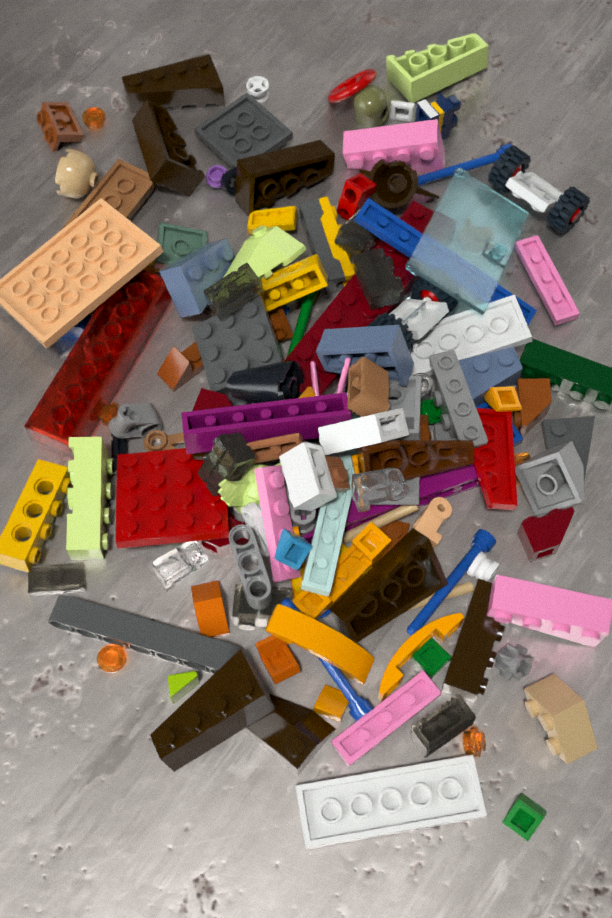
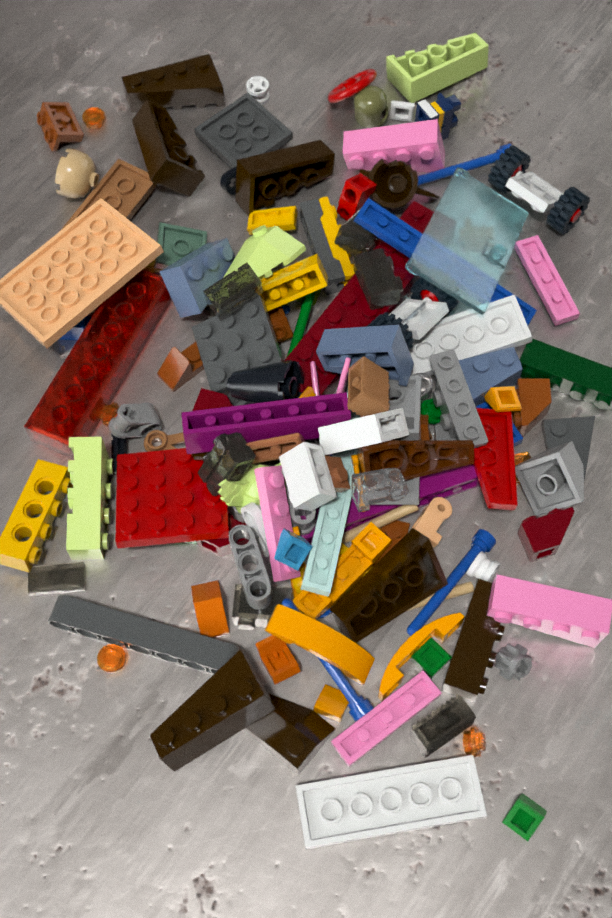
(178, 564): clear leg -> none
(182, 684): lime slope -> none
(214, 176): medium lavender plate -> none
(562, 717): tan brick -> none

